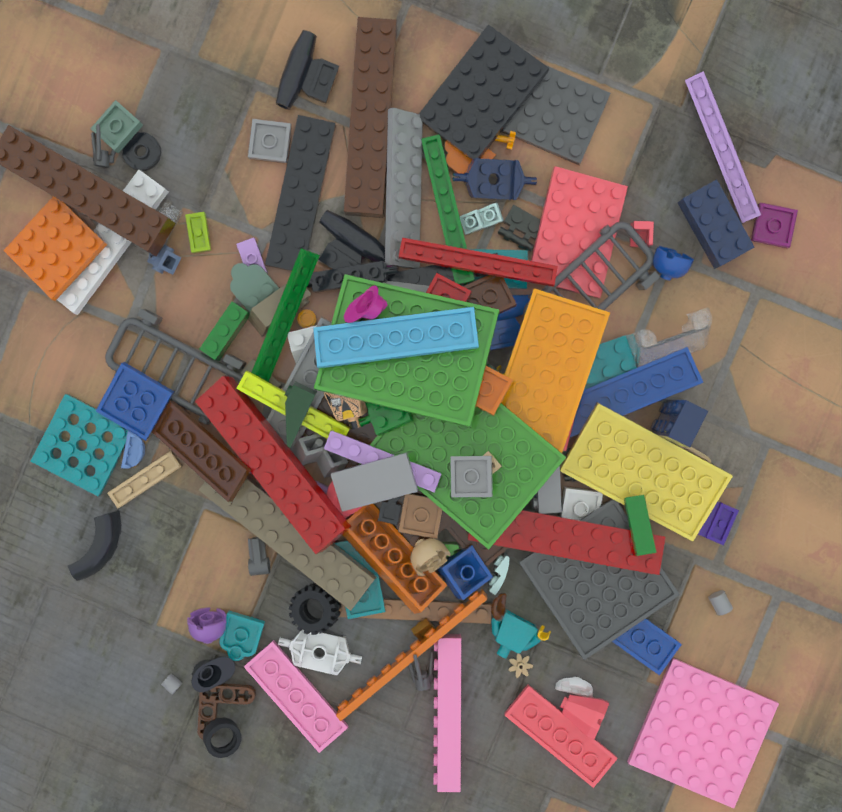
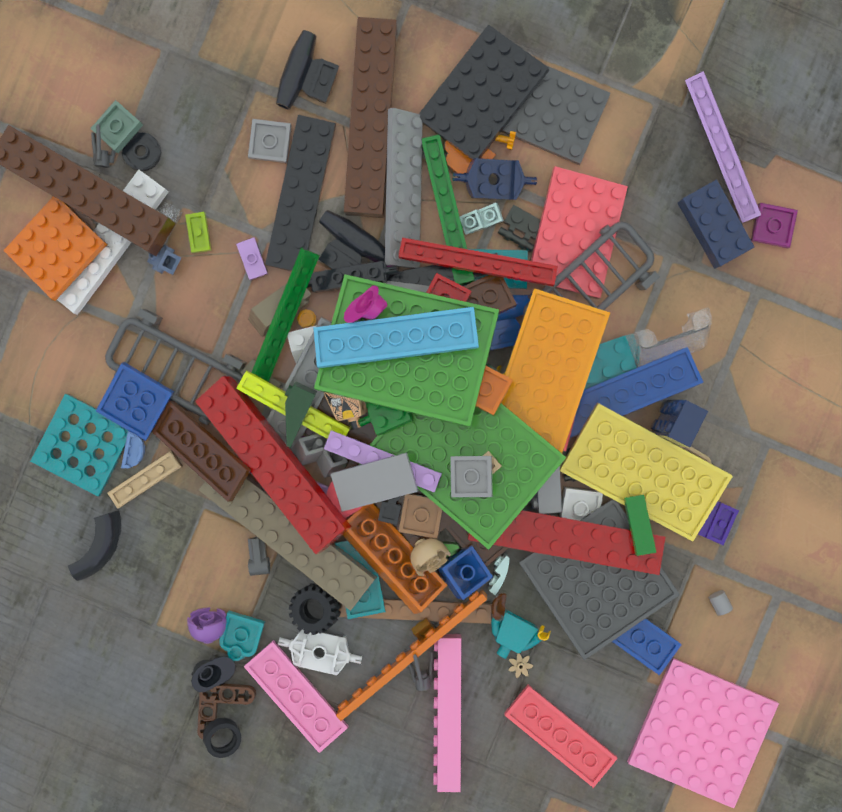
(171, 684): light grey hose -> none
(225, 331): green brick -> none
(251, 284): sand green plate -> none
(575, 686): white plate -> none
(585, 713): coral cone -> none
(645, 230): coral panel -> none
(671, 263): blue cylinder -> none

